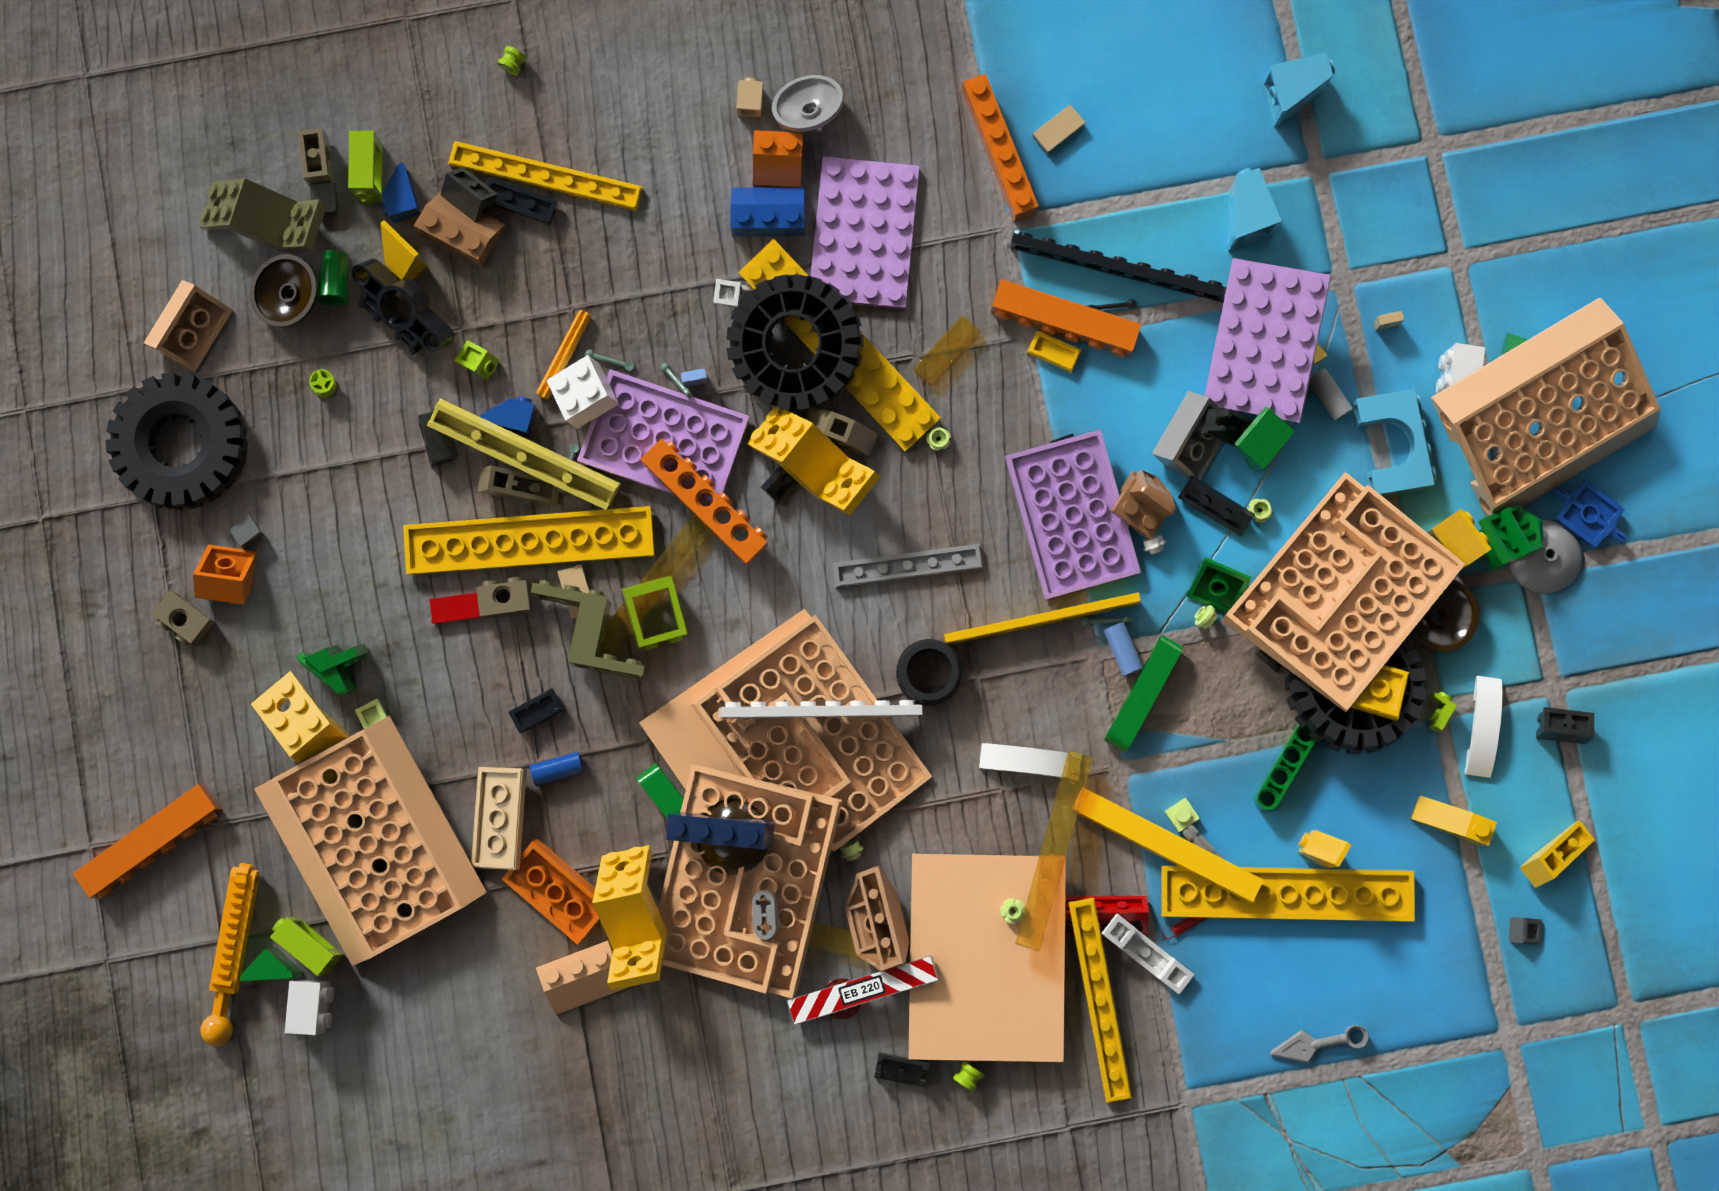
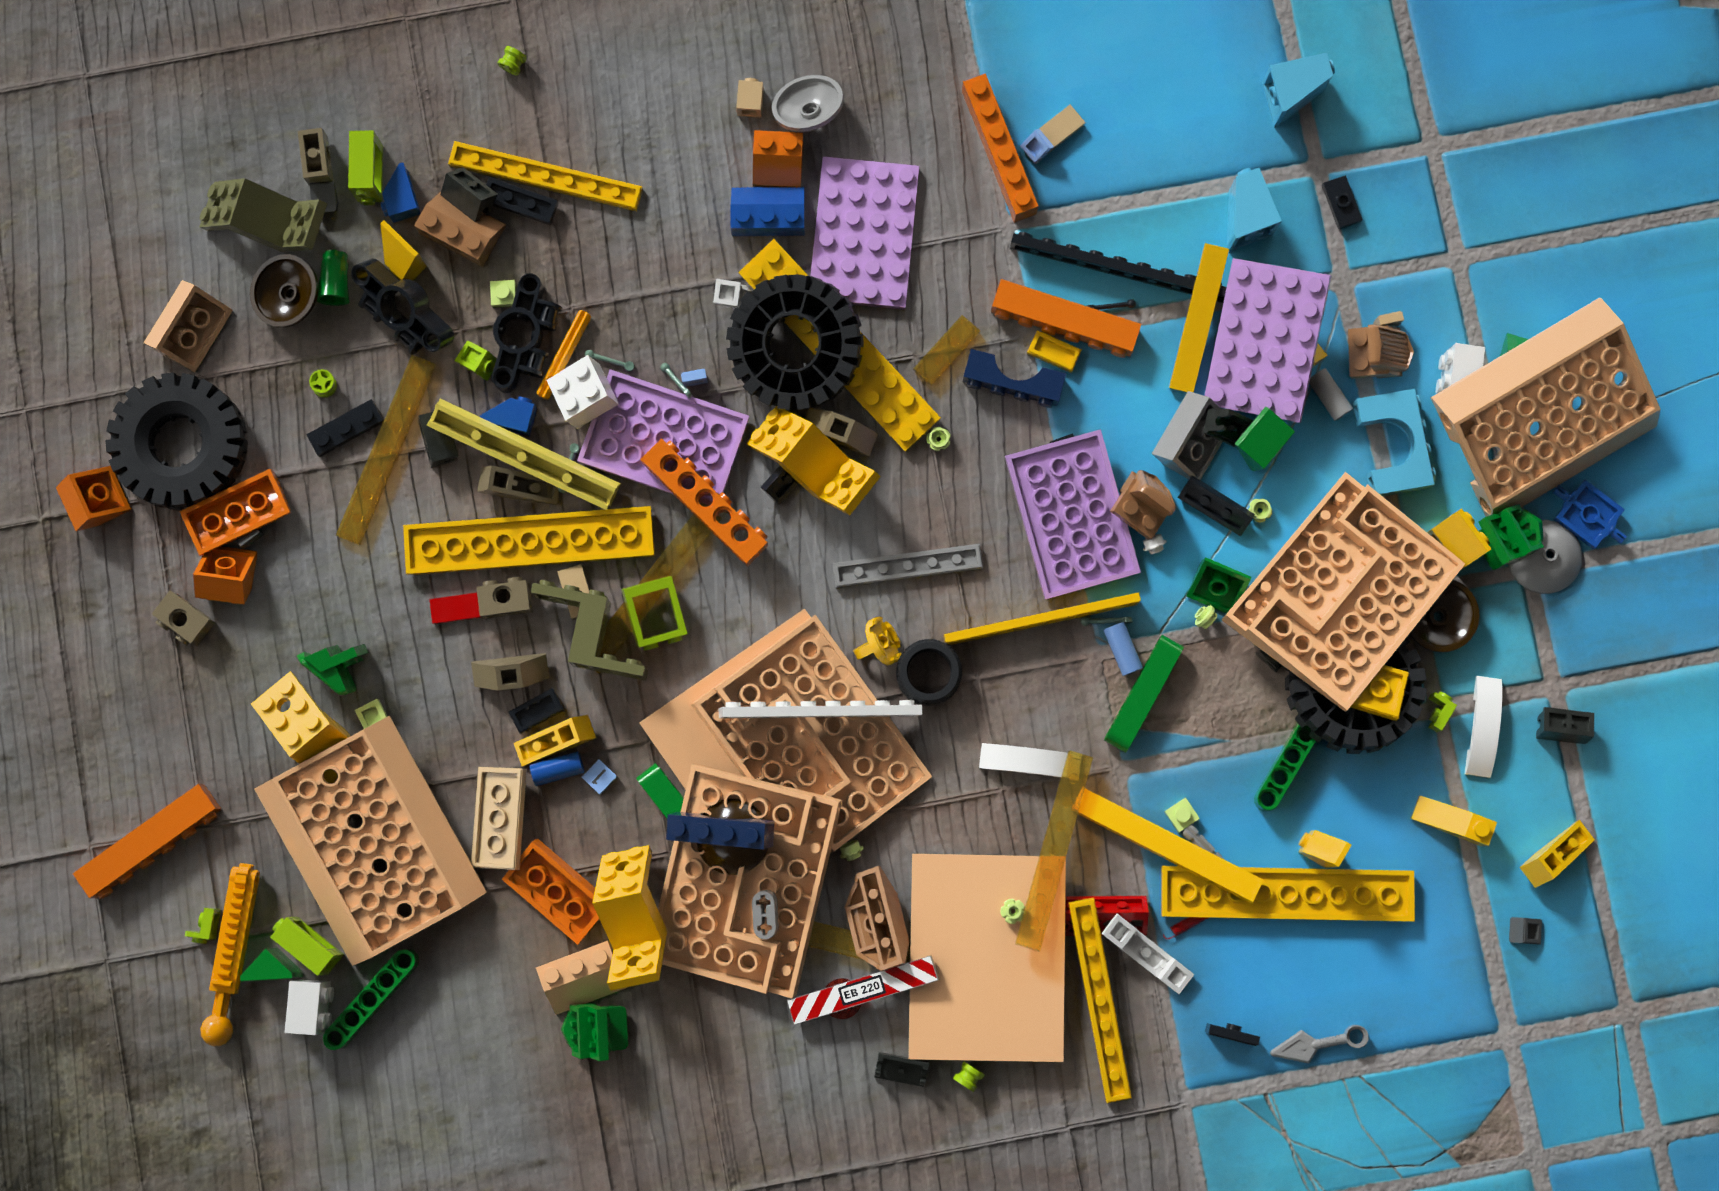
(92, 497): none -> orange slope
(209, 924): none -> lime bracket
(235, 512): none -> orange slope
(345, 428): none -> black plate
(360, 1005): none -> green beam
(385, 450): none -> clear yellow tile
(502, 293): none -> yellowish green plate
(510, 672): none -> dark tan slope
(528, 359): none -> black piece
(555, 739): none -> yellow slope
(595, 1030): none -> green piece
(599, 777): none -> light blue tile
(881, 641): none -> yellow tile
(984, 372): none -> dark blue arch
(1037, 146): none -> light blue tile
(1199, 318): none -> yellow tile
(1232, 1032): none -> black plate
(1341, 202): none -> black plate
(1378, 351): none -> medium nougat piece

